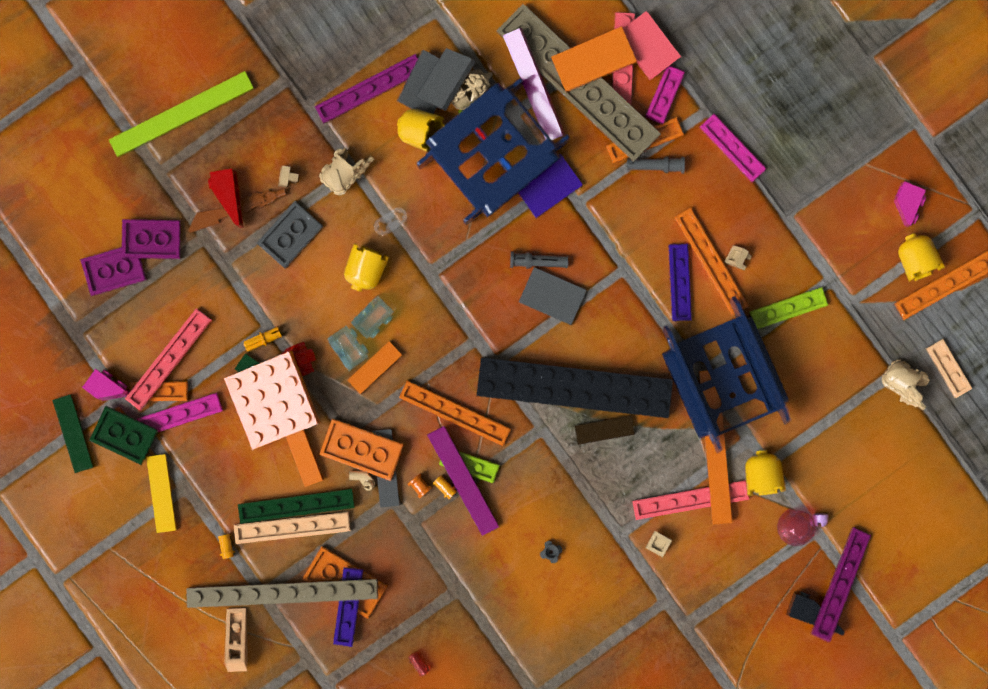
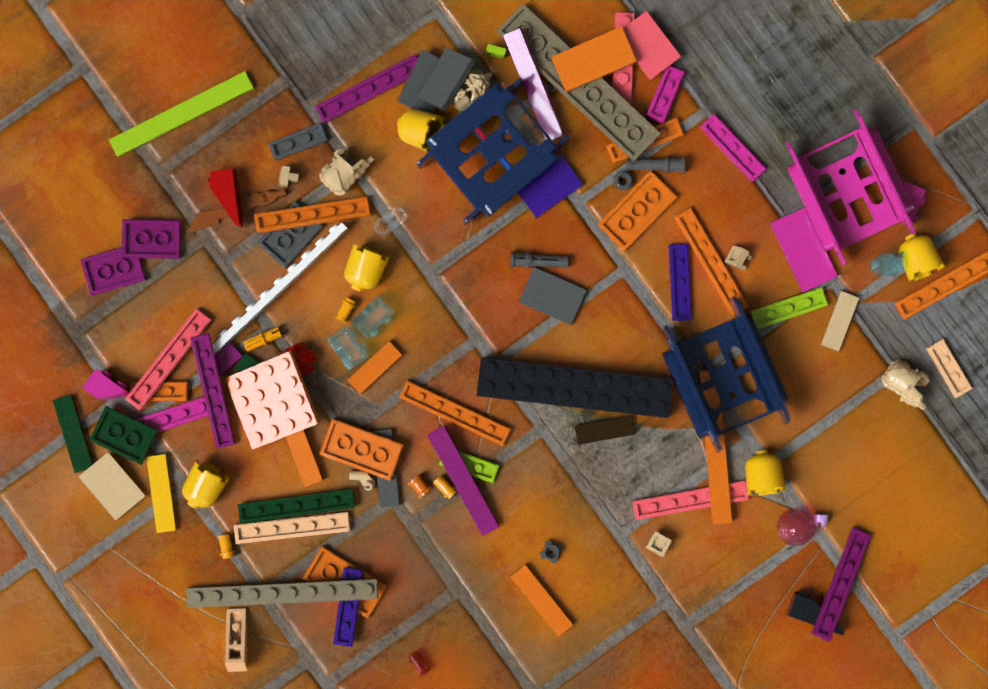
(112, 485): none -> tan tile
(203, 485): none -> yellow cylinder
(212, 390): none -> magenta tile
(227, 358): none -> magenta tile
(281, 284): none -> white plate
(298, 141): none -> dark grey tile
(312, 215): none -> orange tile
(345, 309): none -> light orange pin
(496, 51): none -> lime tile
(541, 600): none -> orange tile
(623, 174): none -> dark grey plate
(637, 210): none -> orange tile
(803, 250): none -> dark pink tile
(839, 321): none -> tan tile
(849, 187): none -> dark pink piece
(887, 264): none -> clear light blue window

